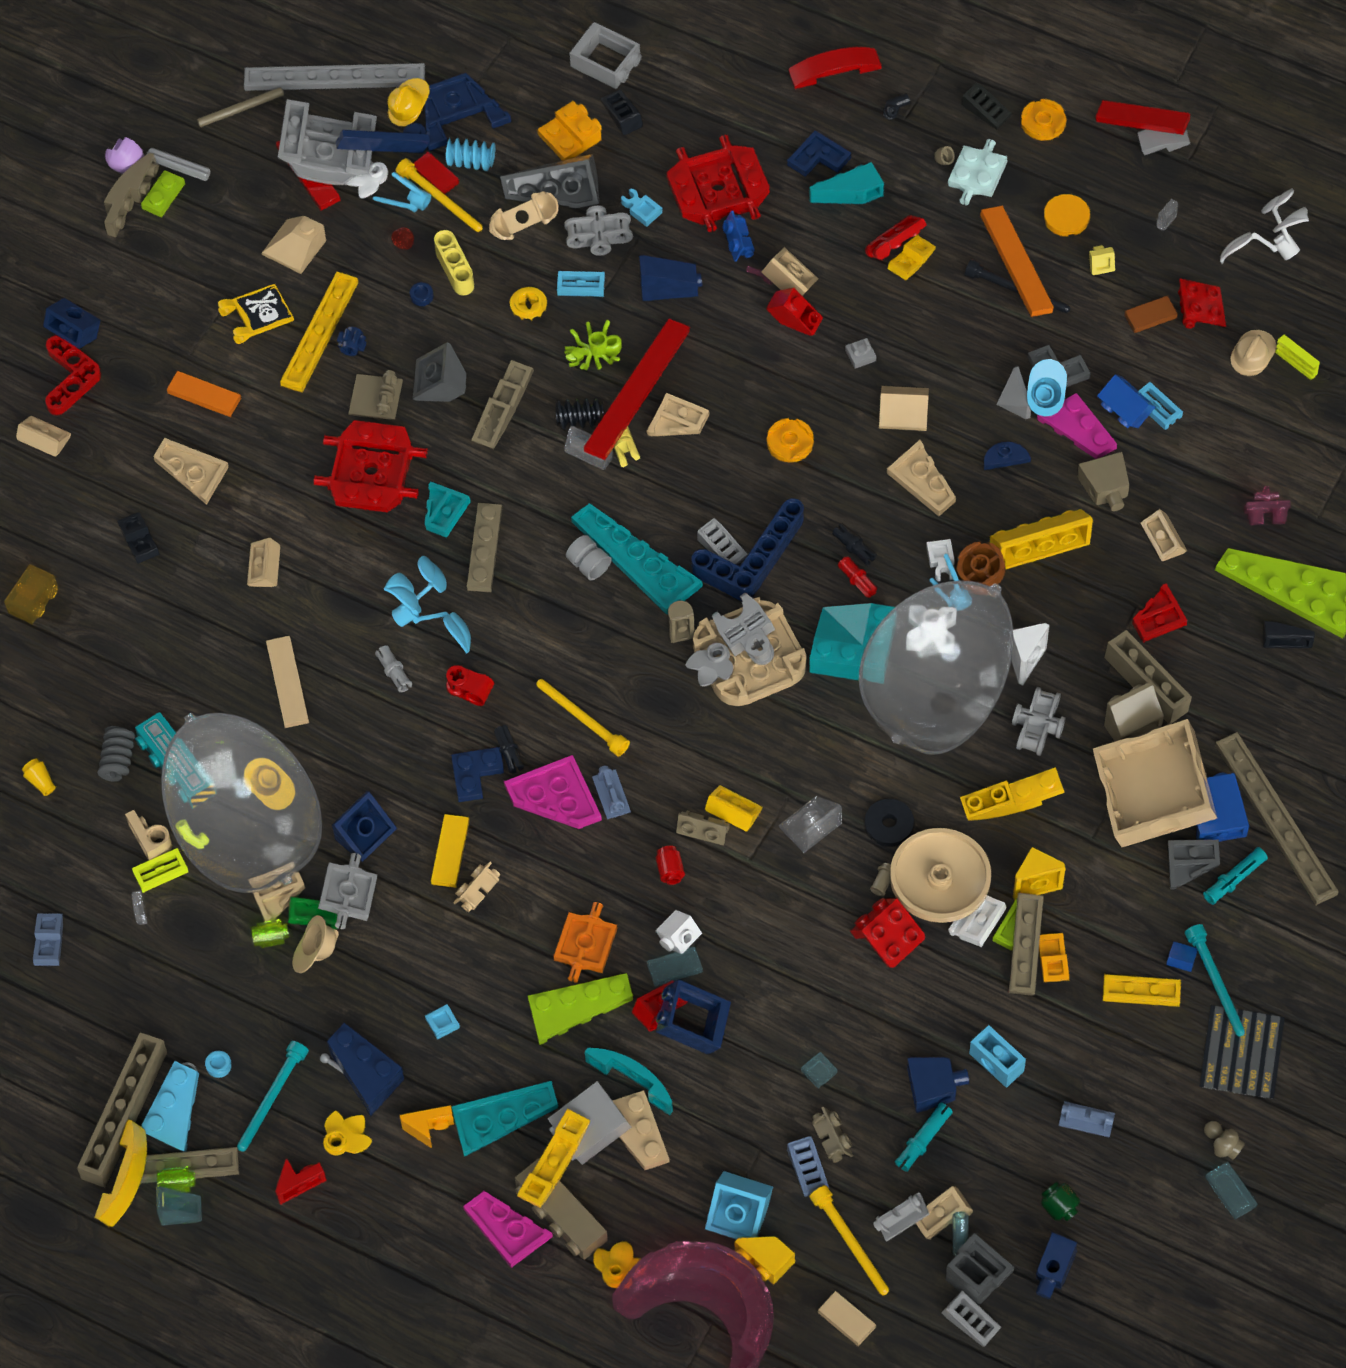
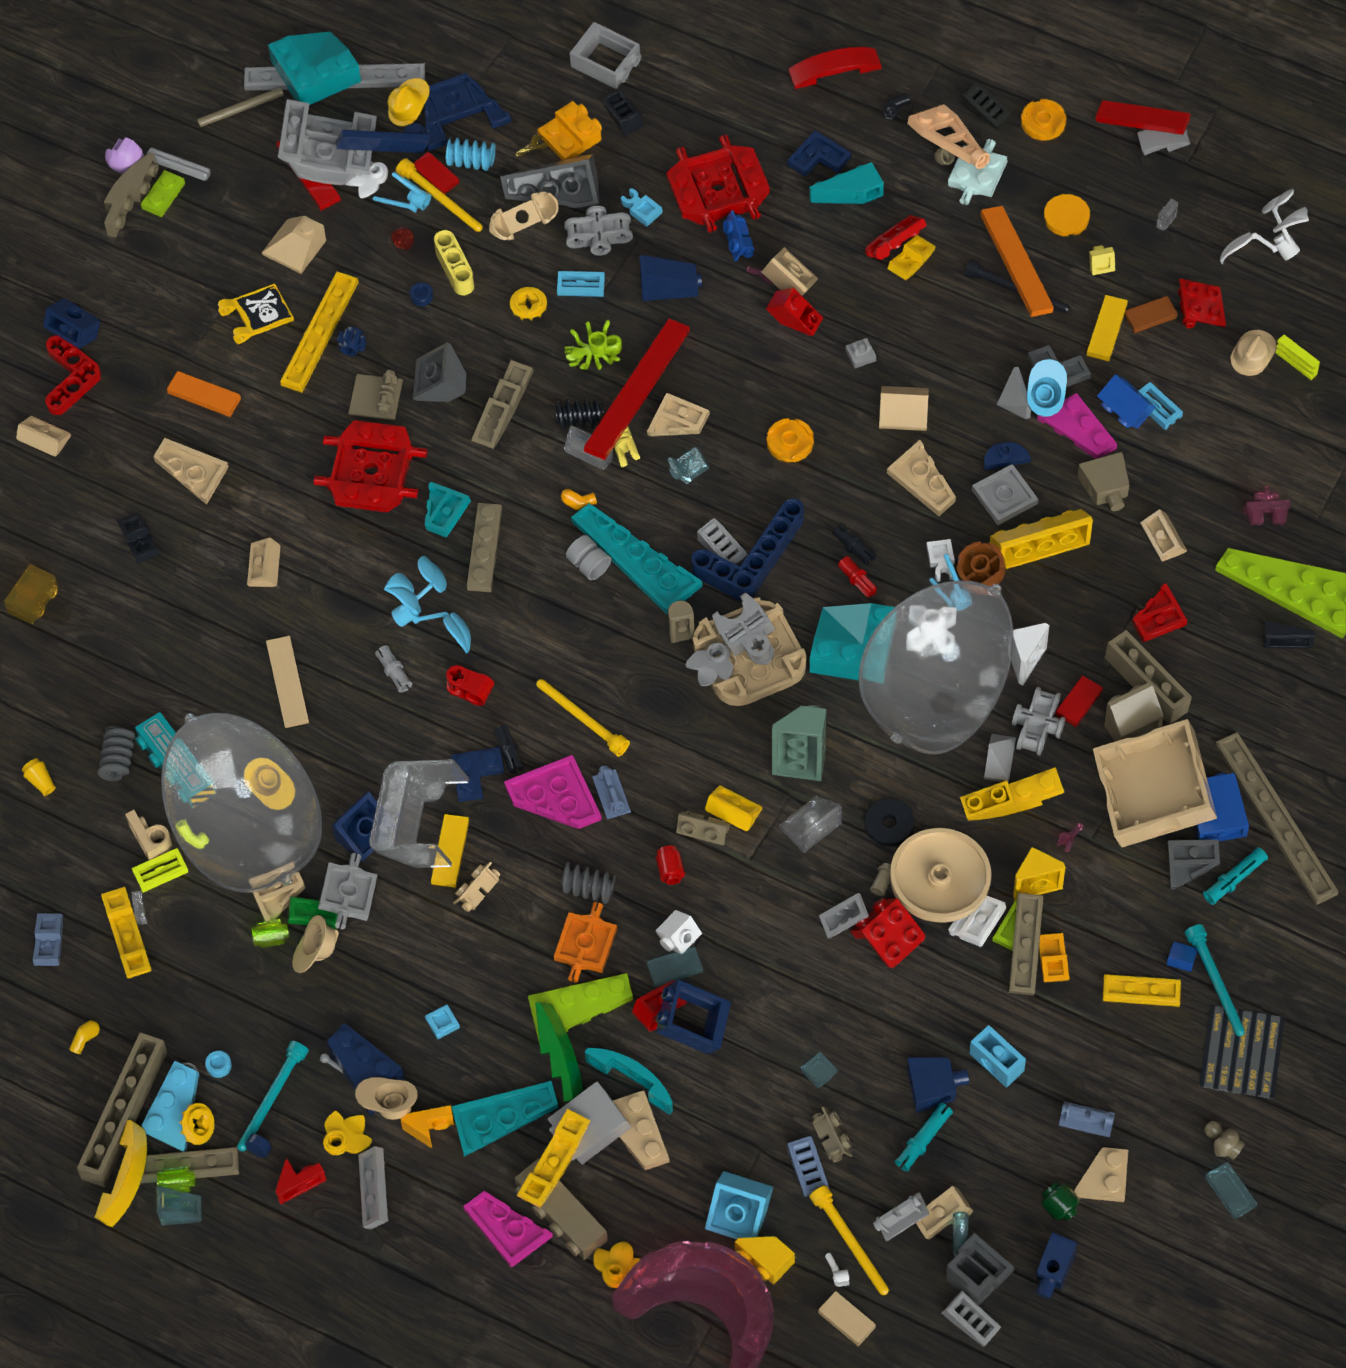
(84, 1034): none -> yellow arm
(126, 932): none -> yellow slope
(205, 1123): none -> yellow gear
(258, 1146): none -> dark blue tile
(314, 65): none -> teal slope
(373, 1188): none -> light grey plate
(387, 1096): none -> tan piece
(400, 810): none -> clear windscreen
(533, 145): none -> clear yellow hand
(556, 1043): none -> green slope
(577, 501): none -> light orange arm
(587, 883): none -> dark grey piece
(688, 466): none -> clear light blue bracket
(800, 744): none -> sand green slope
(841, 1278): none -> white hand
(843, 915): none -> light grey slope
(940, 117): none -> light nougat plate
(999, 758): none -> light grey slope
(1005, 494): none -> light grey plate
(1068, 838): none -> clear pink hand
(1079, 701): none -> red tile
(1105, 1176): none -> tan wing
(1107, 328): none -> yellow tile

